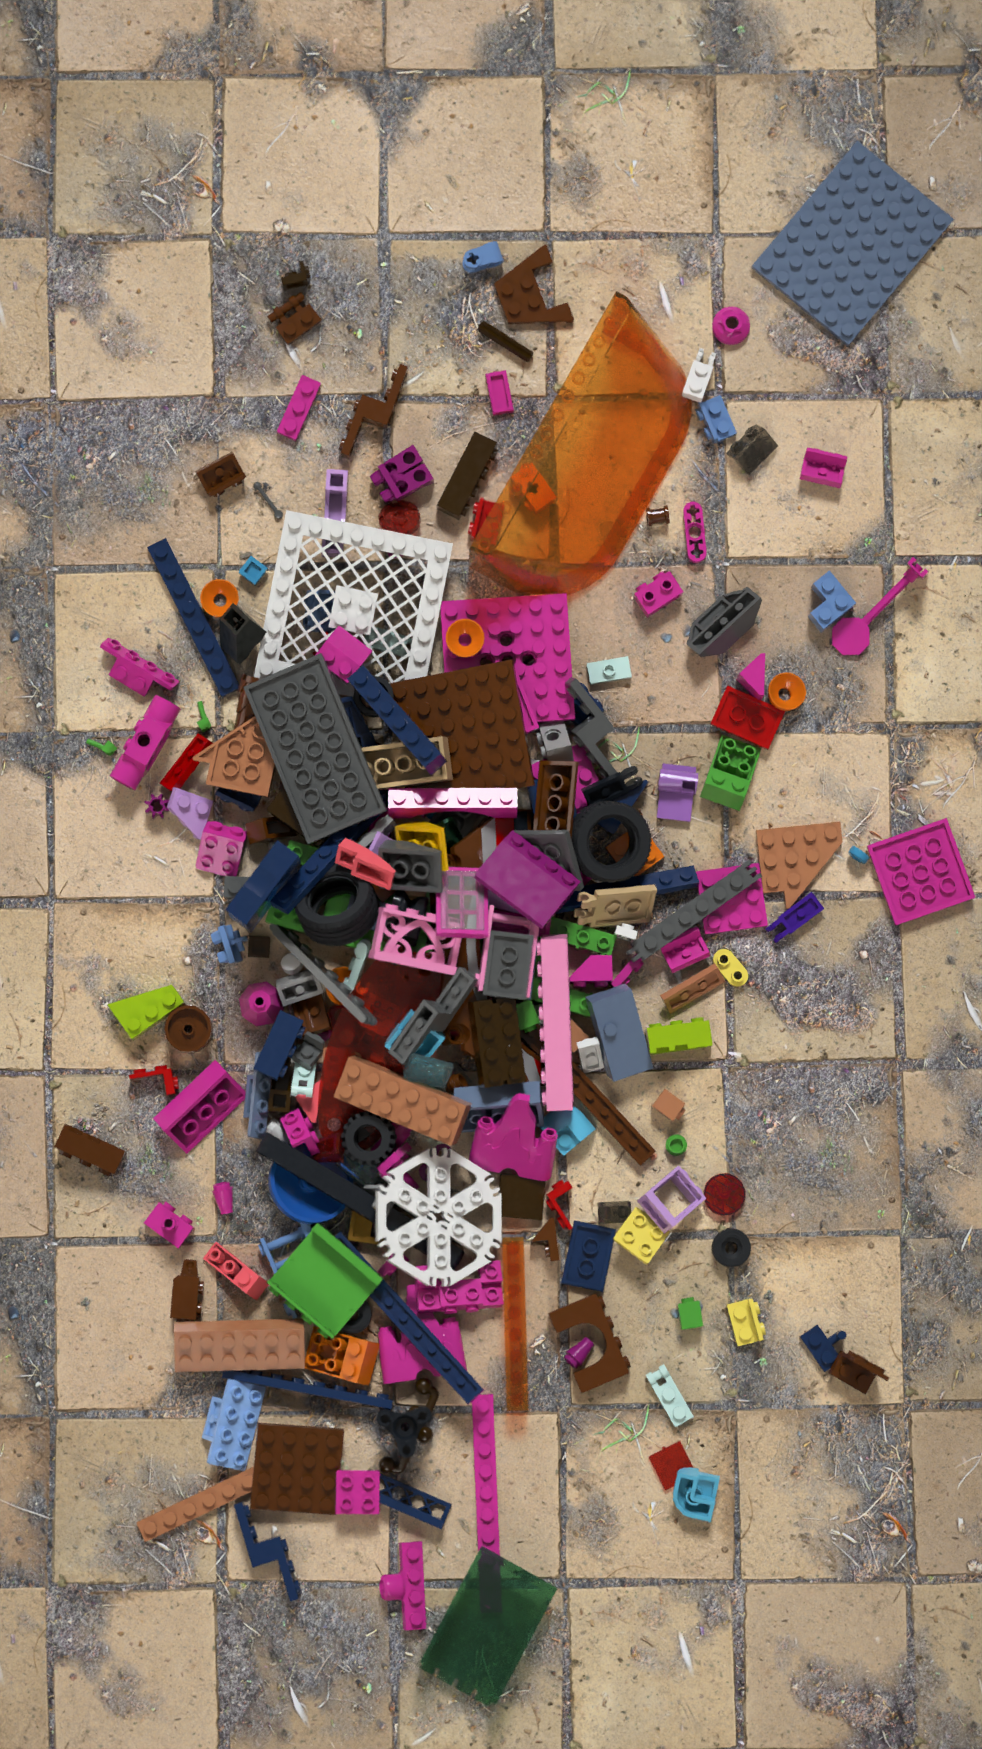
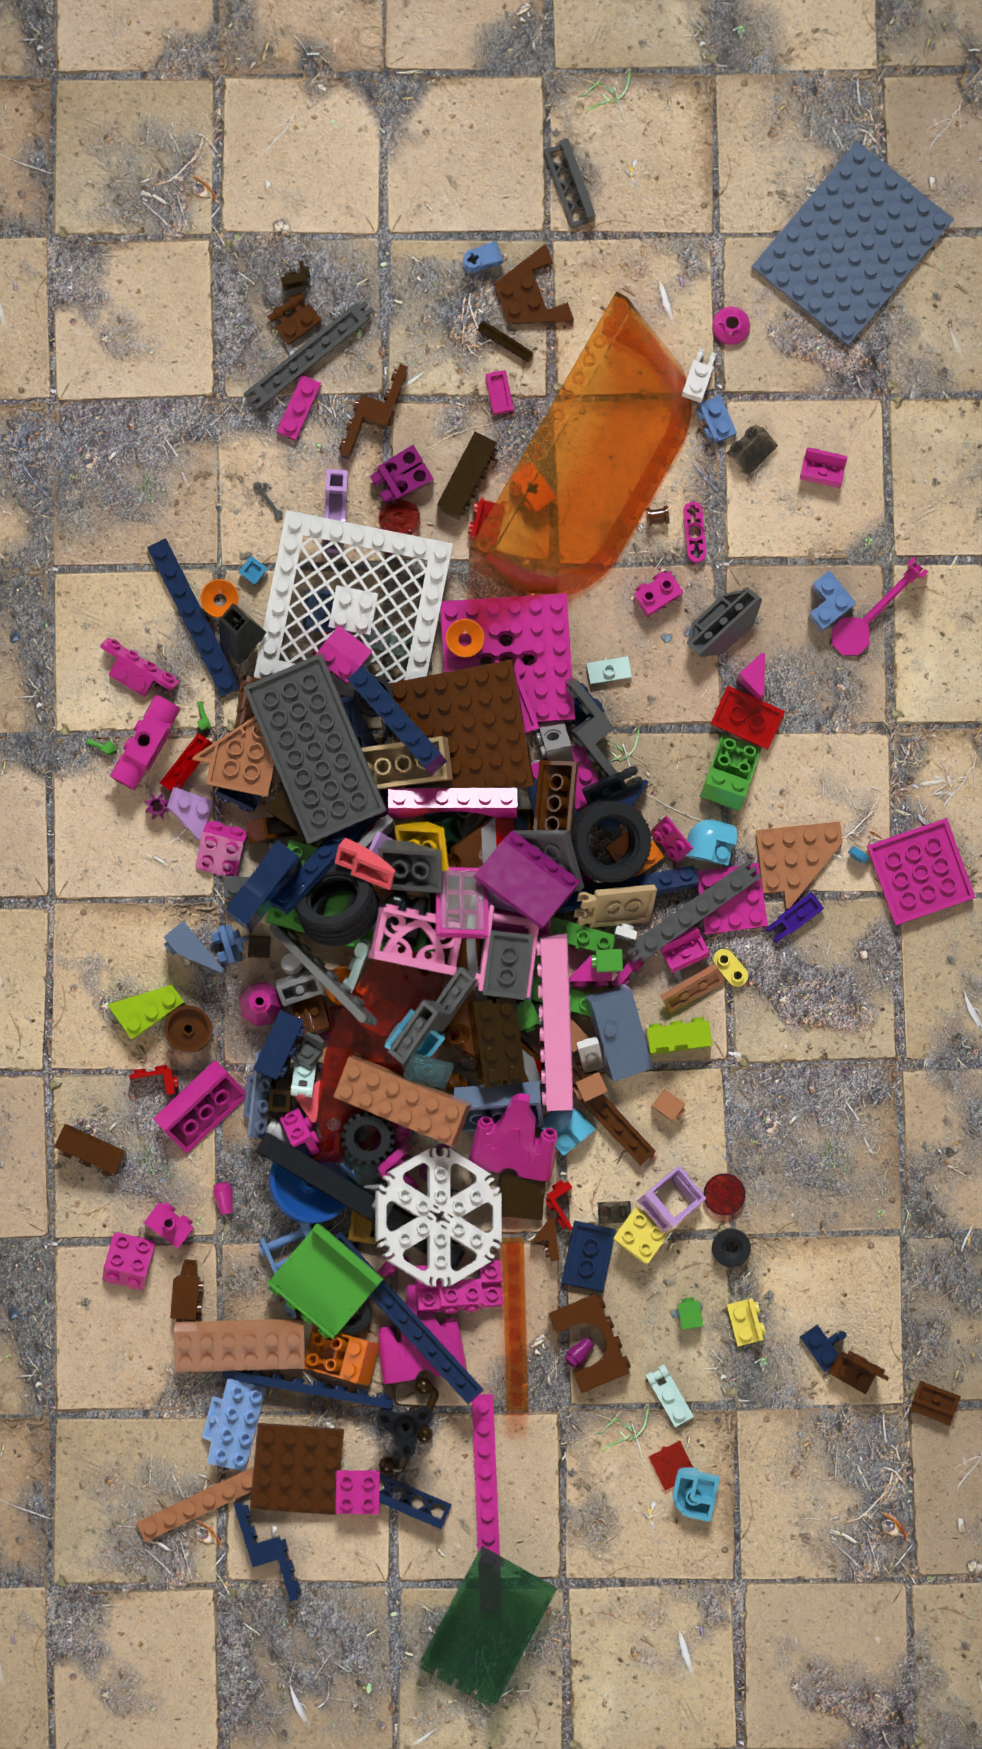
(128, 1261): none -> dark pink bracket
(188, 946): none -> sand blue slope
(221, 475): reddish brown bracket -> none
(236, 1271): coral slope -> none
(308, 354): none -> dark grey hinge
(408, 1585): dark pink plate -> none
(576, 177): none -> dark grey fence
(590, 1087): none -> nougat brick
(607, 960): none -> bright green brick
(671, 839): none -> dark pink hinge
(676, 792): medium lavender piece -> none
(676, 1145): bright green plate -> none
(712, 841): none -> medium azure brick
(793, 685): orange piece -> none
(934, 1402): none -> reddish brown plate

